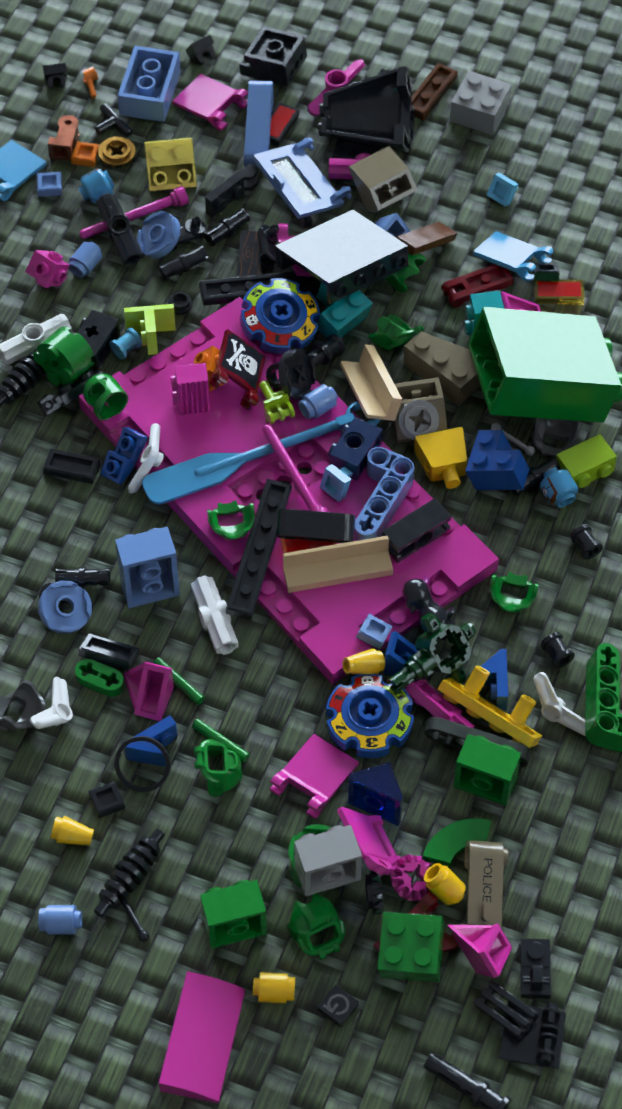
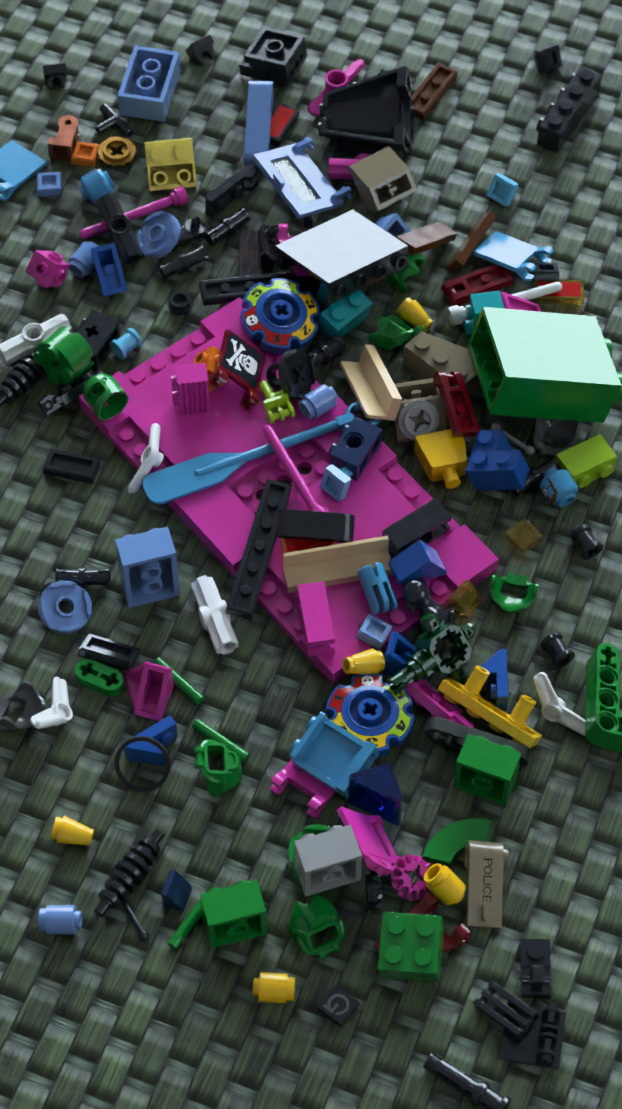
(89, 76): orange hand -> none
(106, 799): black tile -> none
(108, 269): none -> blue slope
(121, 461): blue slope -> none
(150, 320): lime bracket -> none
(176, 891): none -> dark blue slope
(186, 926): none -> green piece
(202, 1038): dark pink slope -> none
(209, 99): flag -> none
(236, 531): green helmet -> none
(316, 618): none -> dark pink piece
(331, 753): none -> dark azure panel
(377, 588): none -> dark azure arm
(390, 481): medium blue beam -> none
(414, 314): none -> yellow cone
(416, 562): none -> blue slope
(457, 403): none -> dark red plate
(458, 314): none -> white piece
(465, 599): none -> clear yellow tile
(470, 242): none -> reddish brown tile
(480, 102): light grey brick -> none
(483, 946): dark pink slope -> none
(523, 535): none -> clear yellow tile
(547, 58): none -> black tile
(568, 109): none -> black brick

